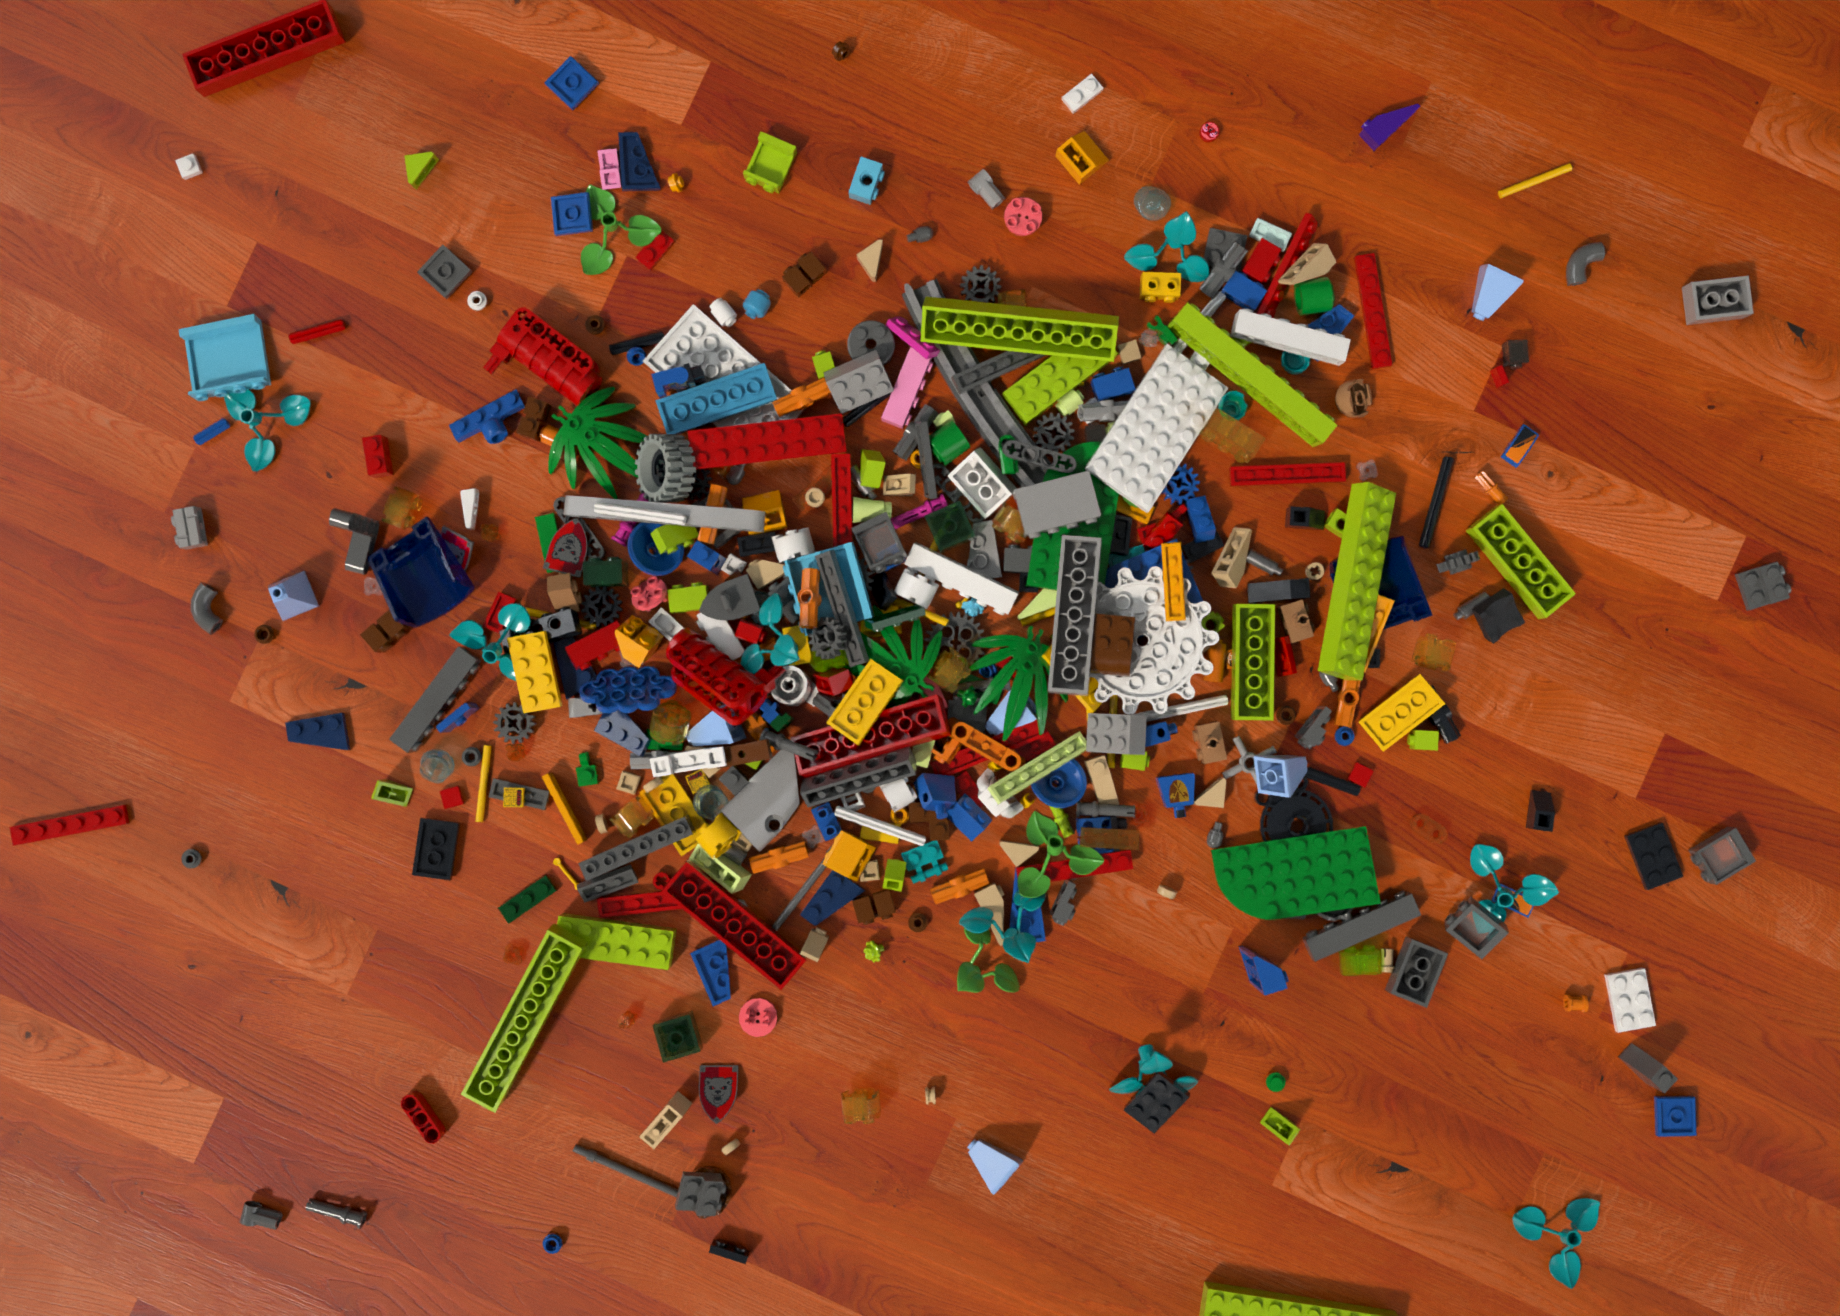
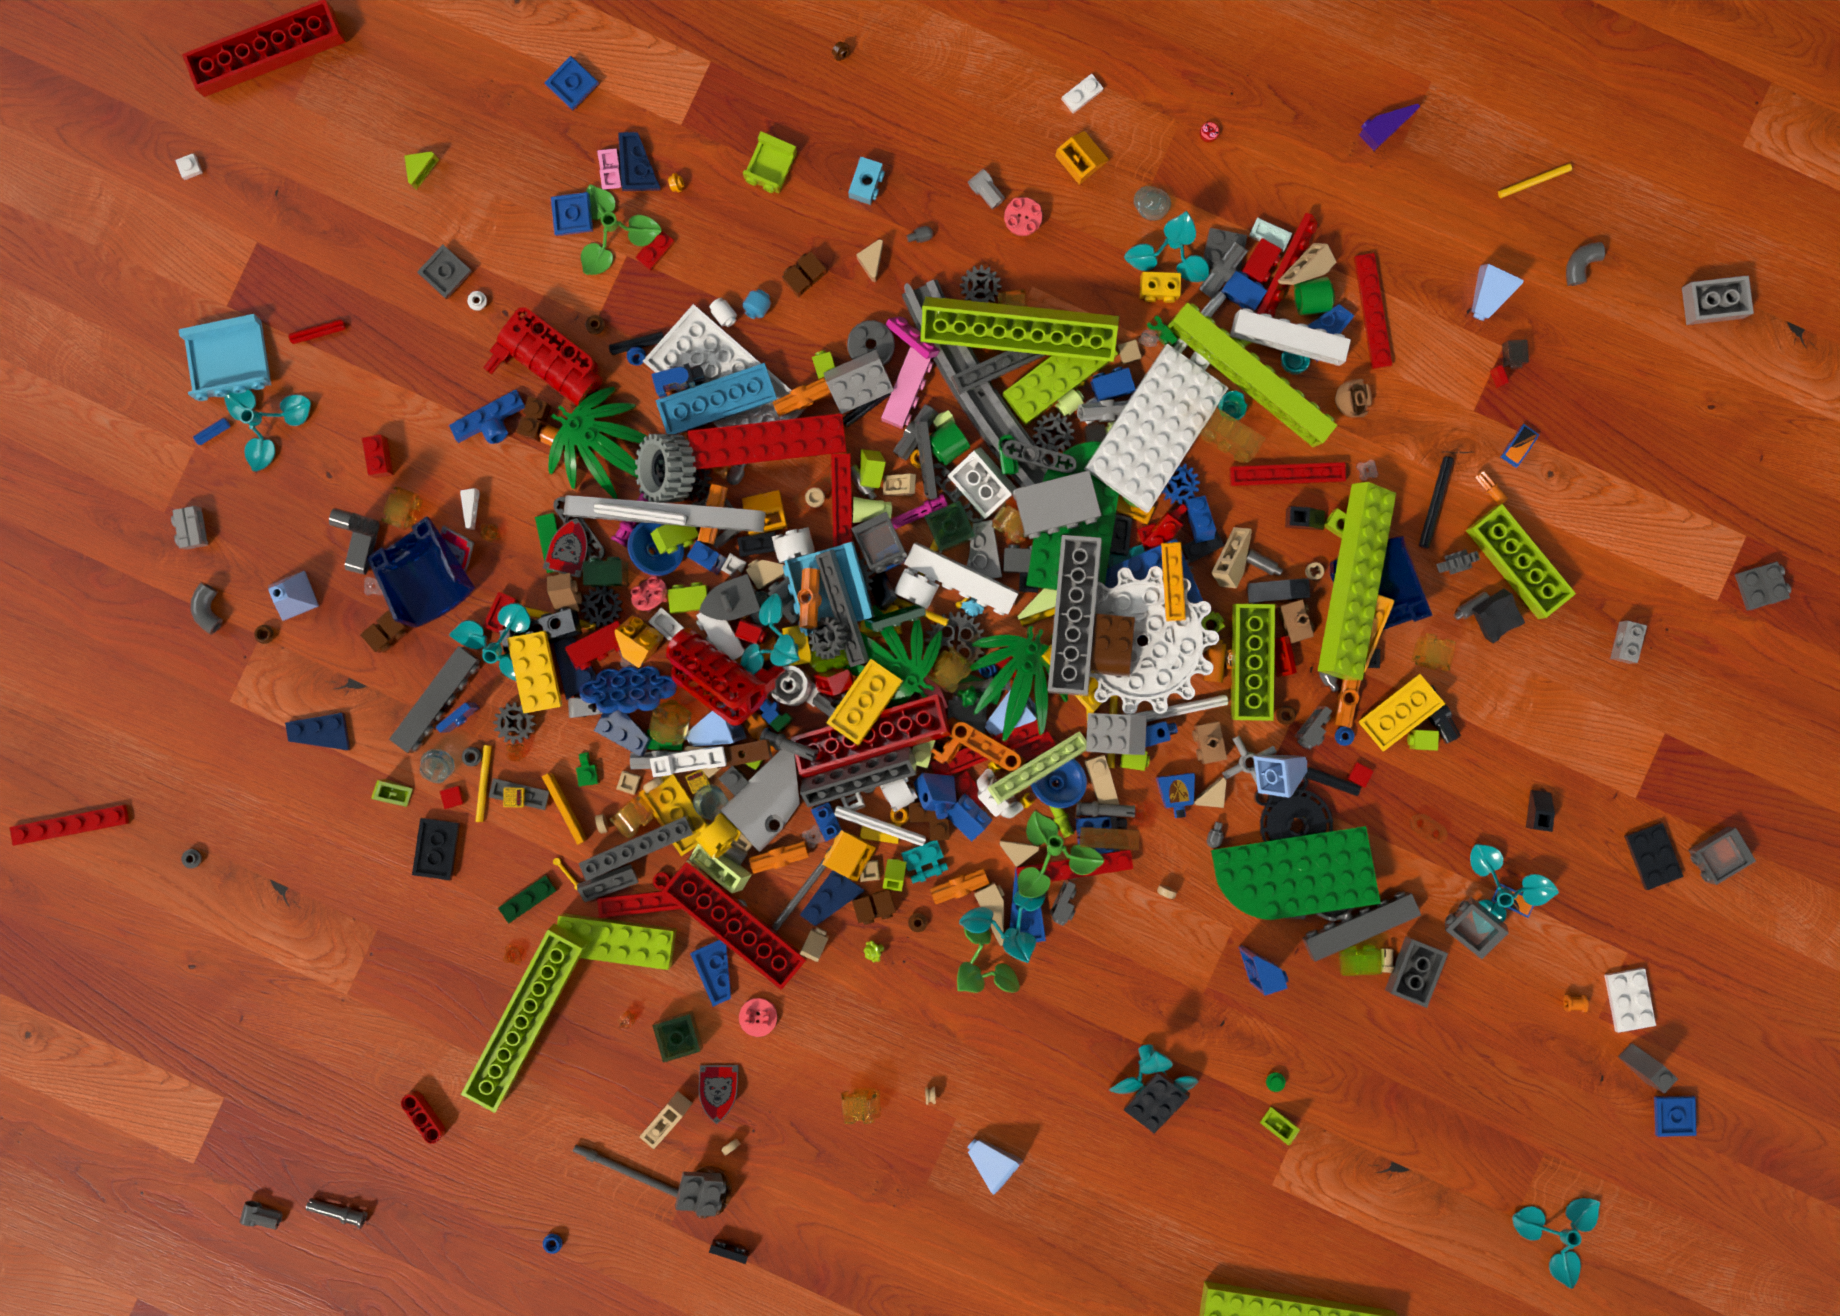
(1628, 642): none -> light grey brick

